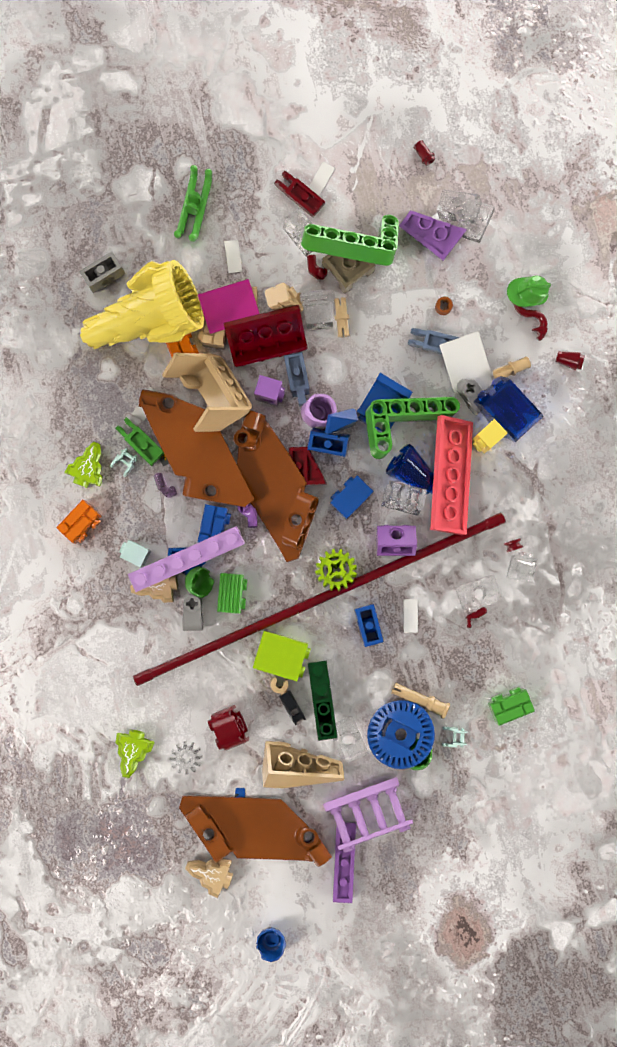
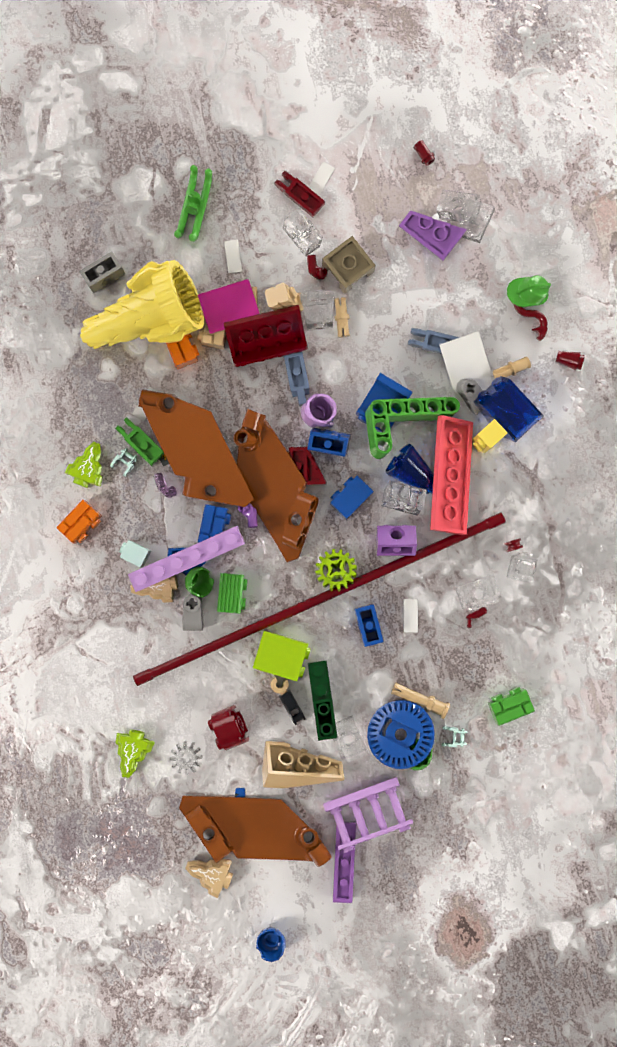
(217, 386): tan windscreen -> none
(269, 391): medium lavender brick -> none
(341, 420): blue slope -> none
(354, 245): bright green beam -> none
(438, 304): dark orange bush -> none

